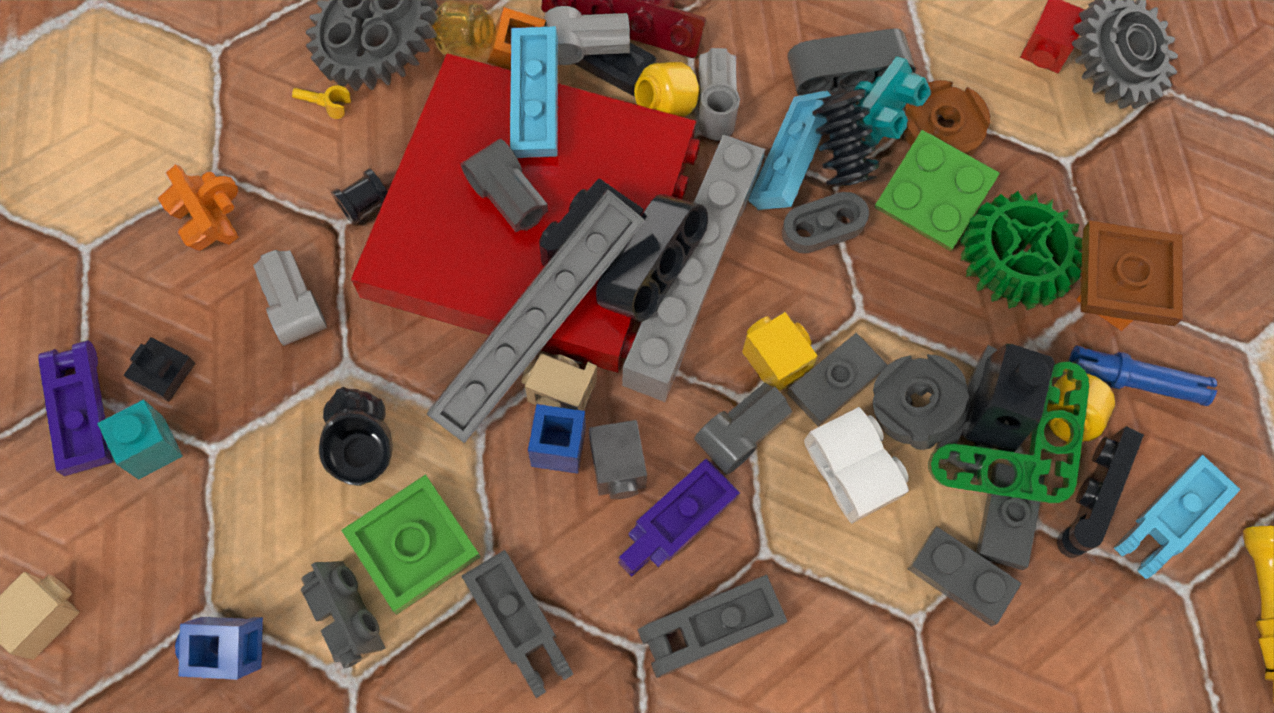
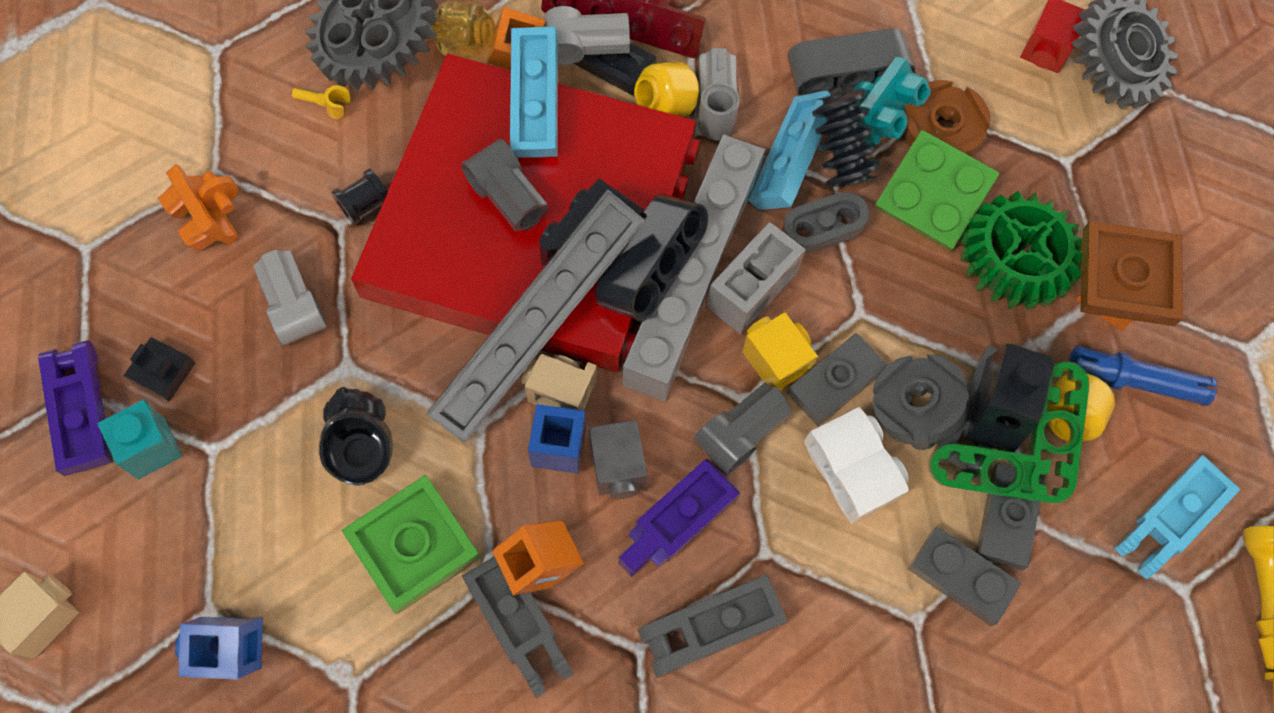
(334, 591): dark grey hinge -> none
(537, 557): none -> orange brick
(755, 278): none -> light grey brick
(1101, 492): black plate -> none

